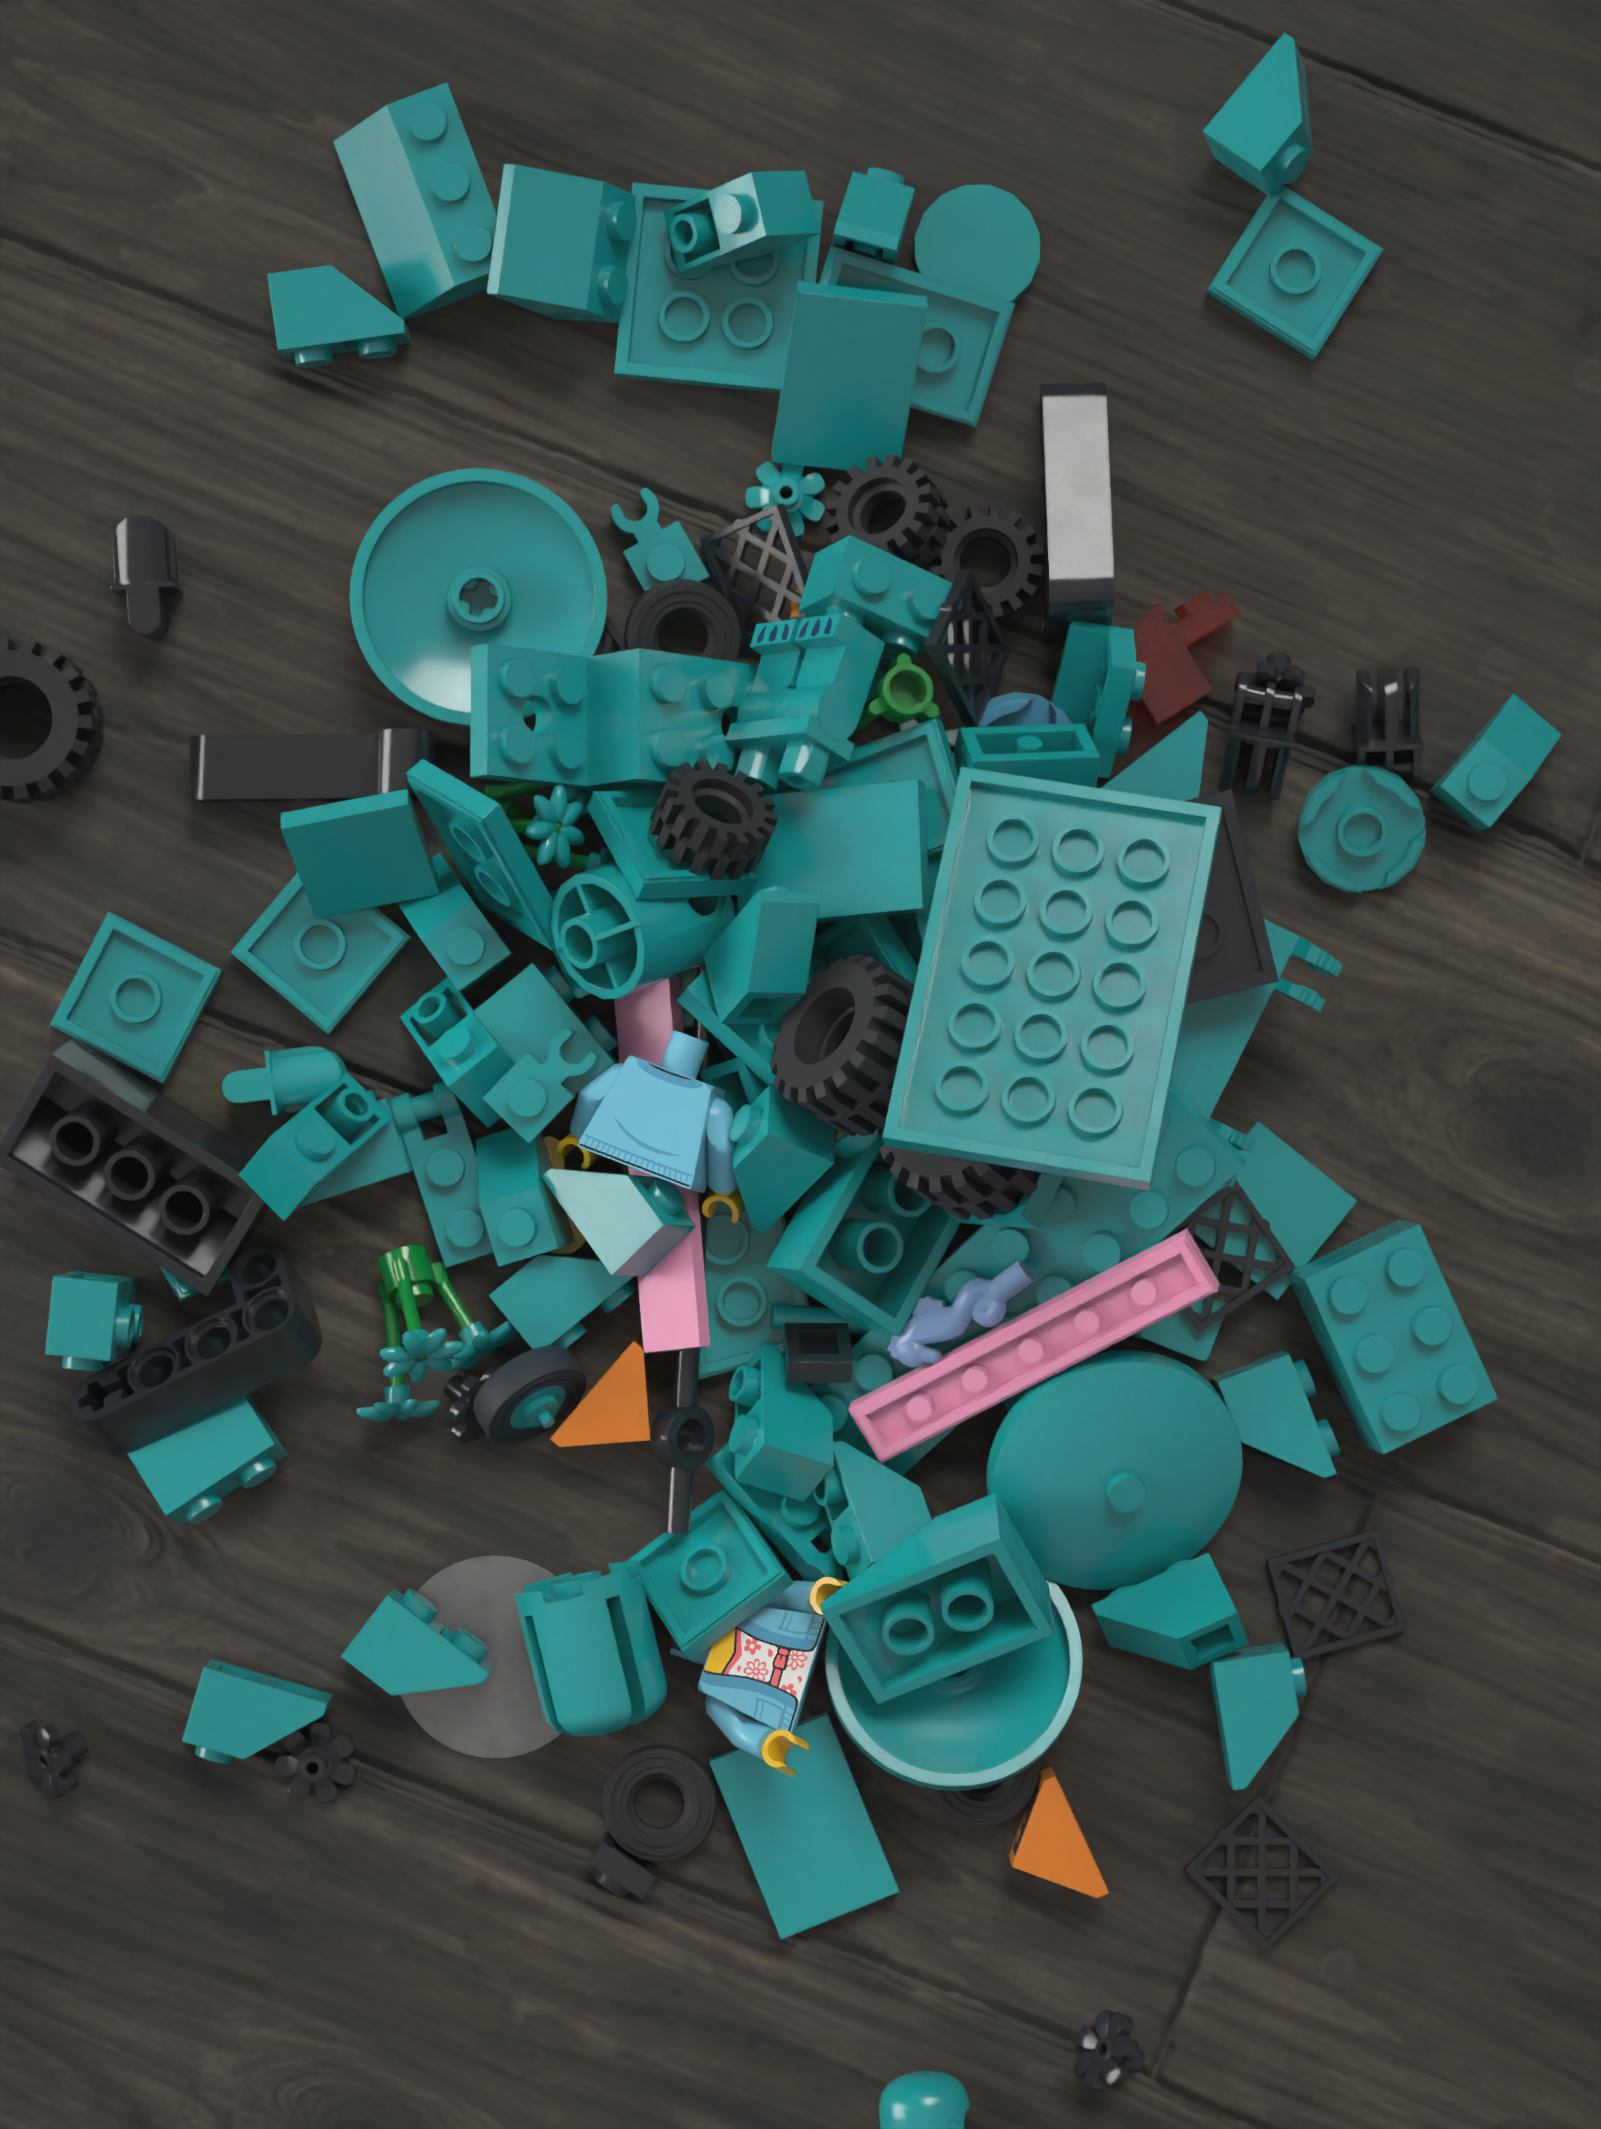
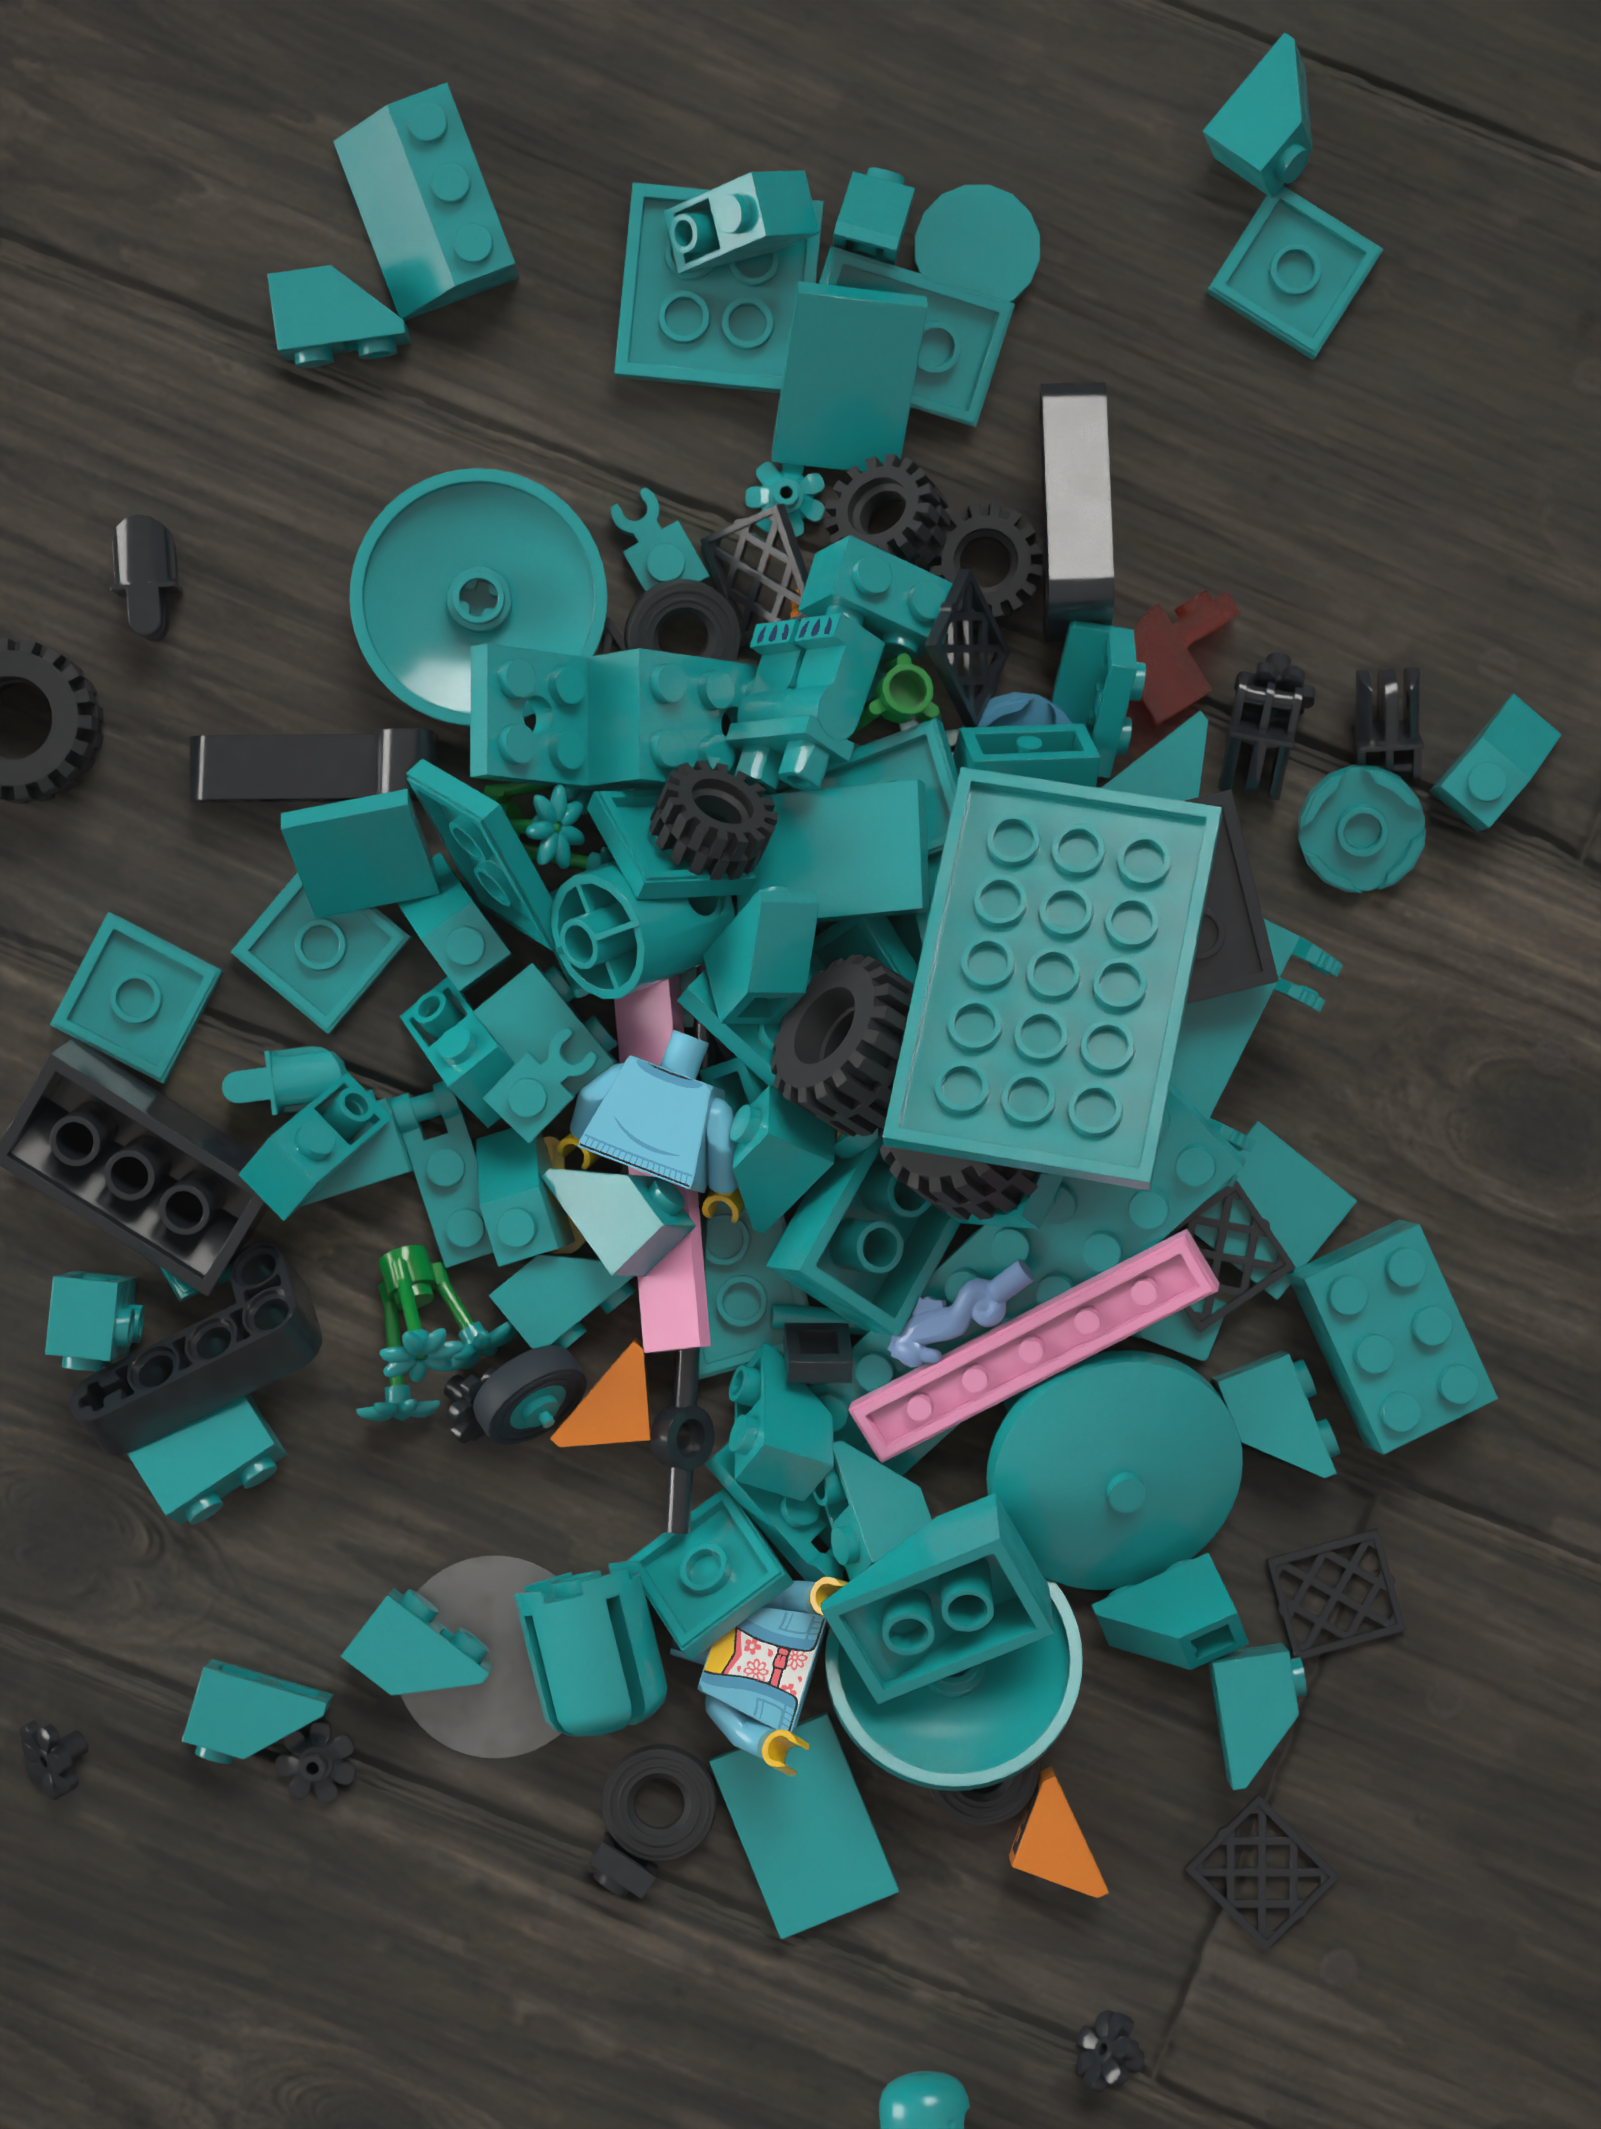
(561, 244): teal slope -> none

